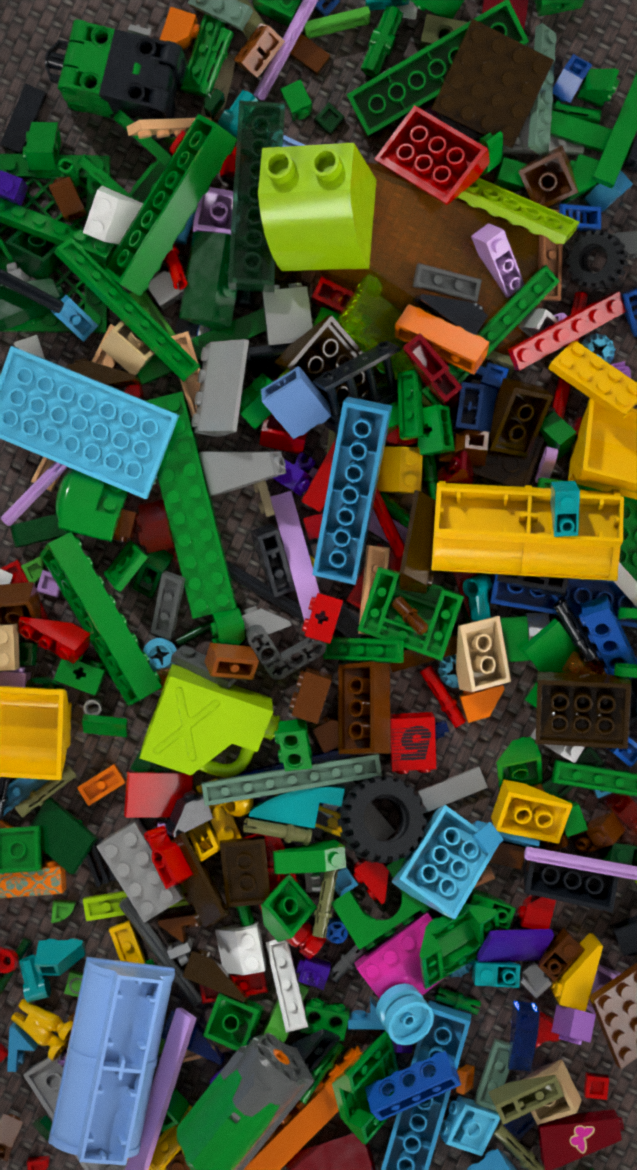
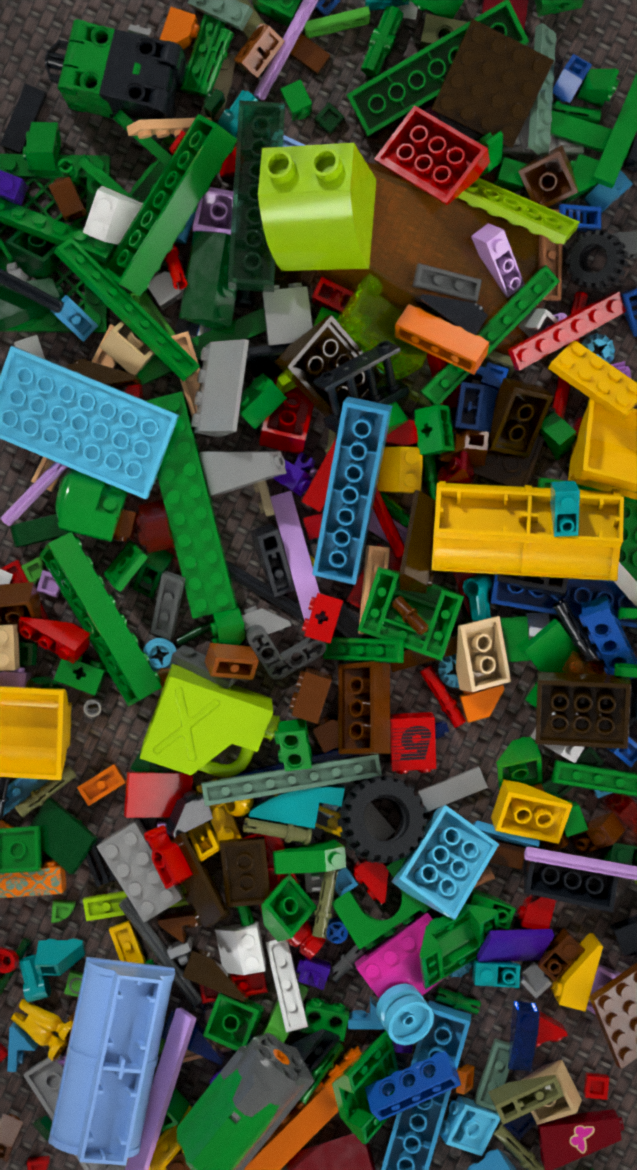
(105, 725): green tile -> none
(296, 402): medium blue brick -> none
(410, 405): green tile -> none
(431, 369): dark red slope -> none
(487, 838): dark azure tile -> none
(547, 463): lavender beam -> none
(573, 1024): medium lavender brick -> none

